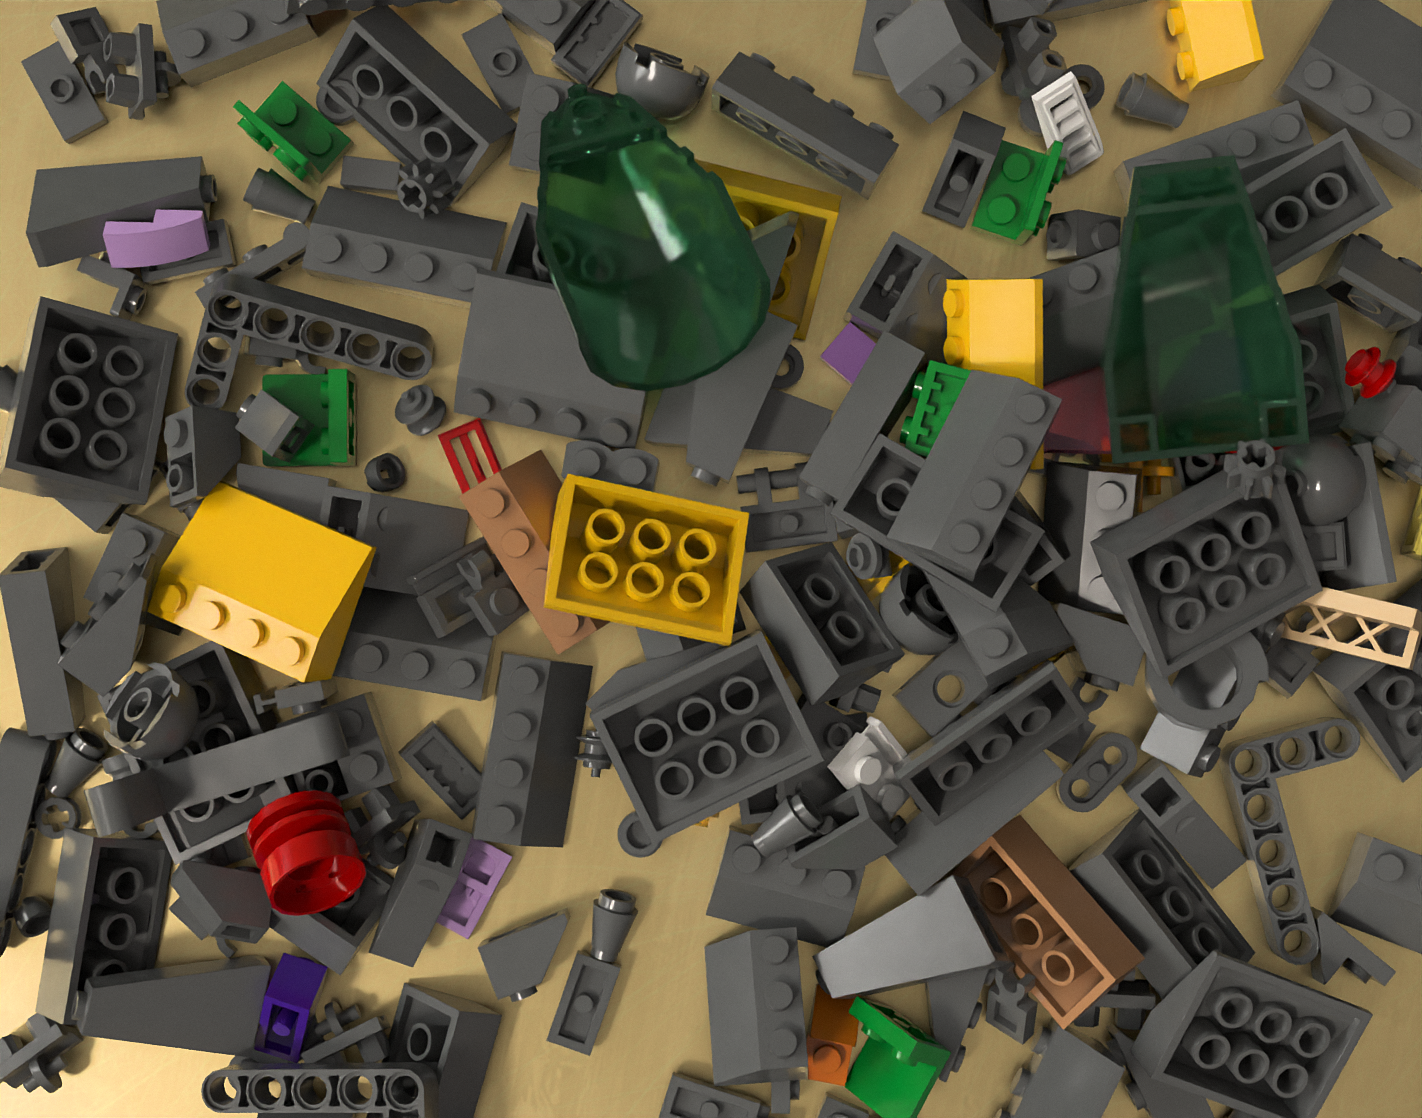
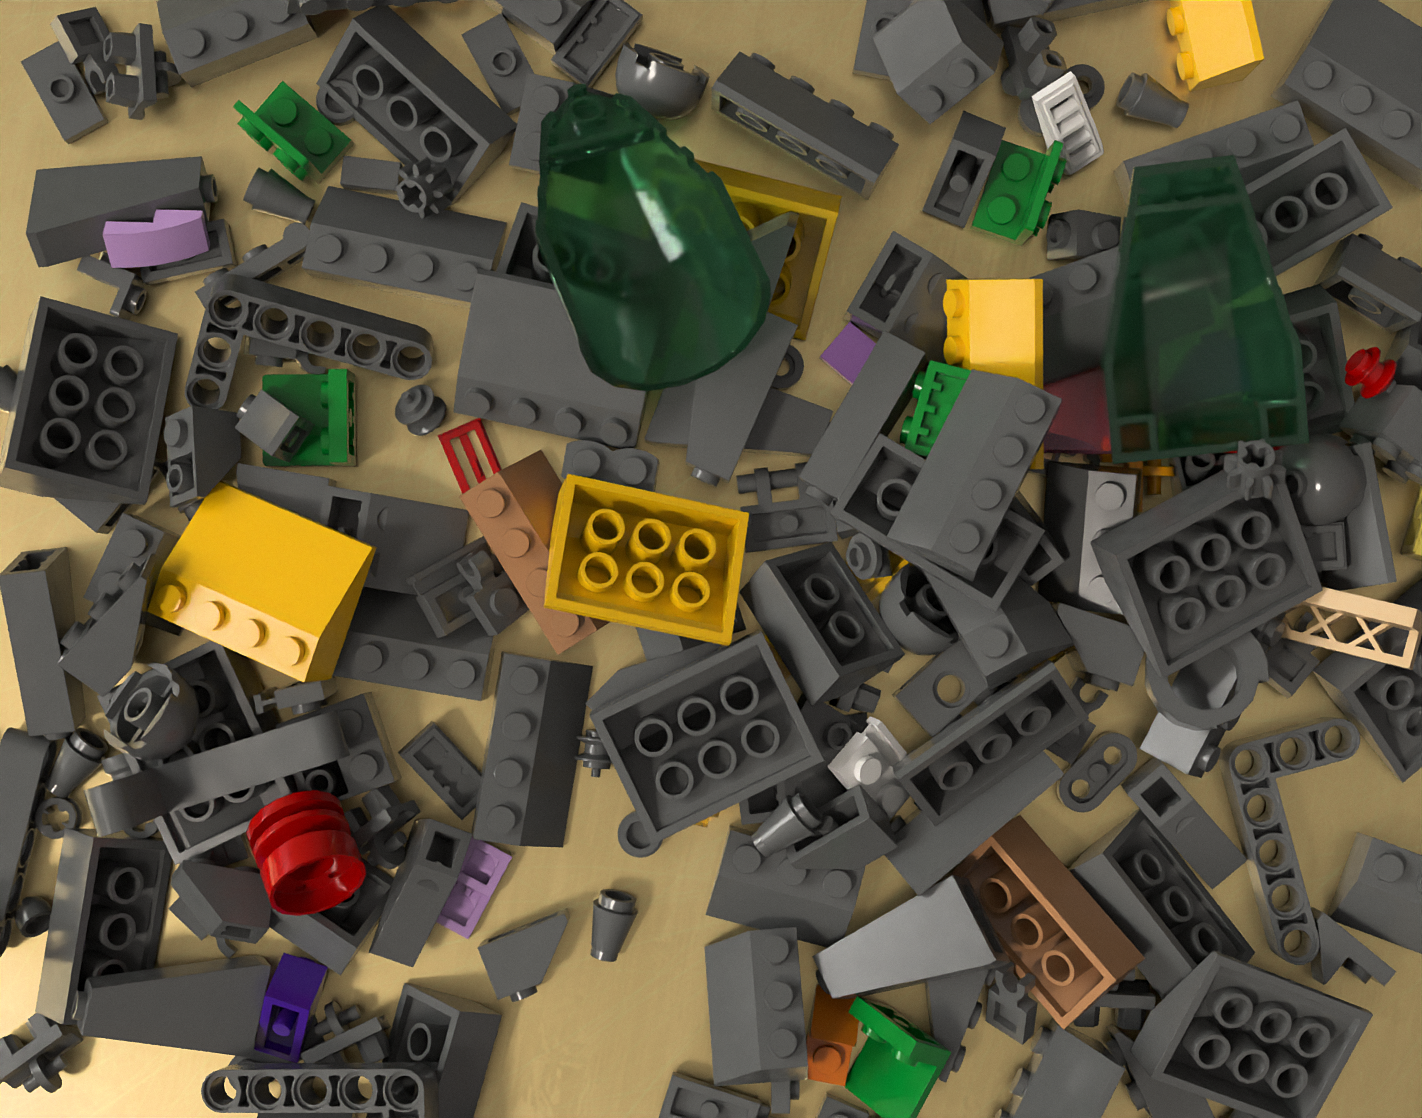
(389, 463): dark grey hinge -> none
(583, 1003): dark grey plate -> none

